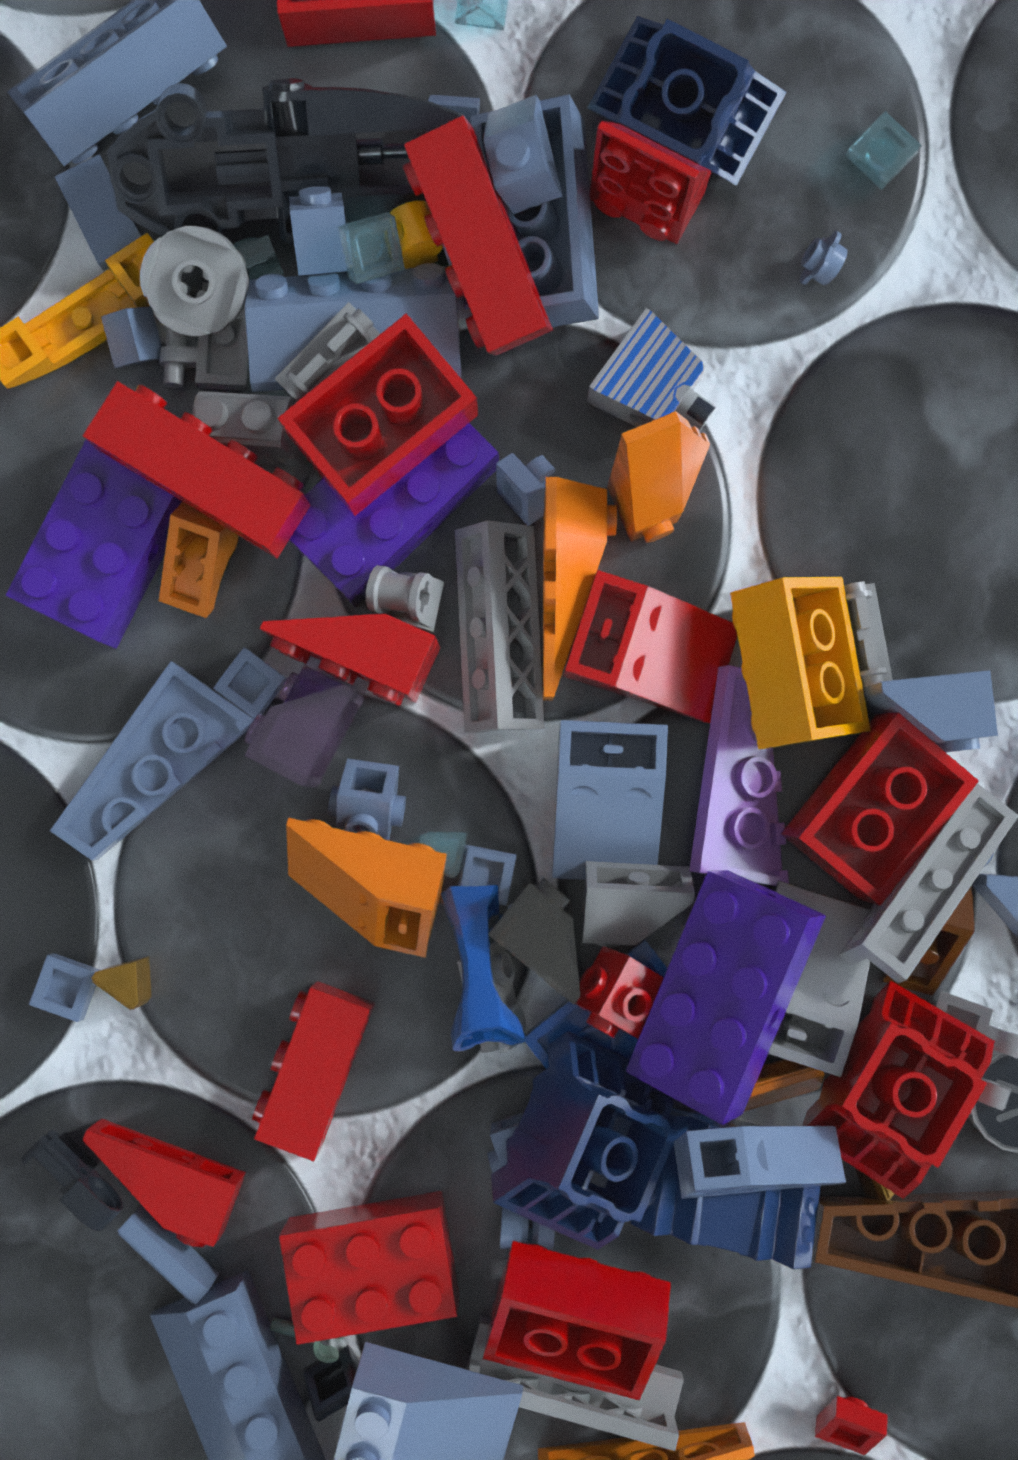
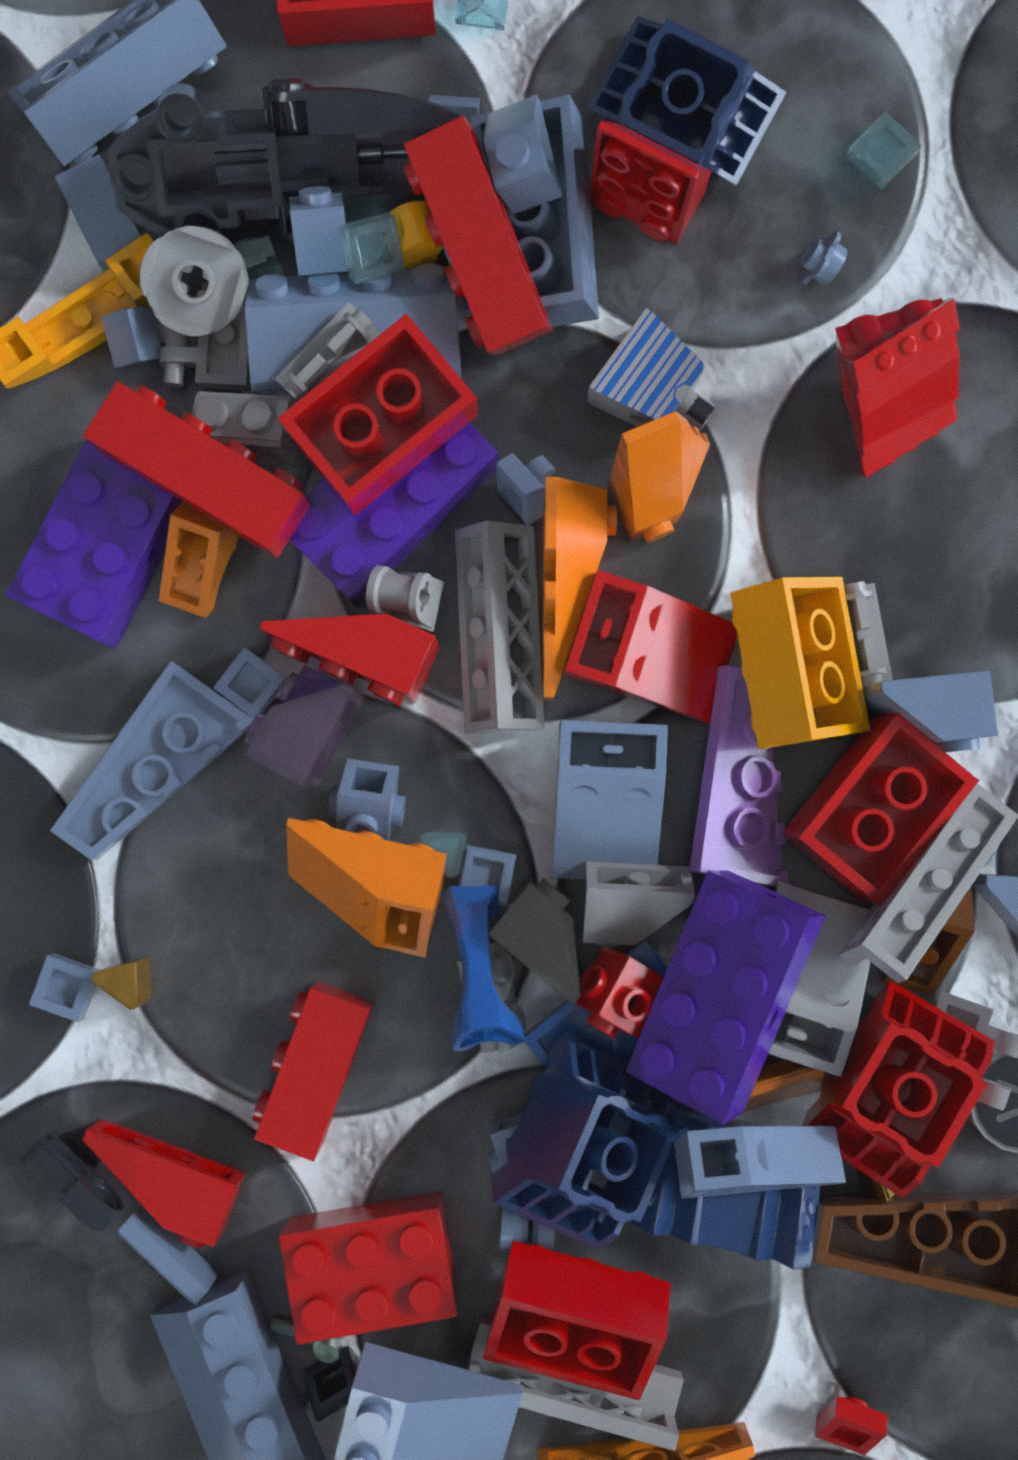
(899, 378): none -> red slope

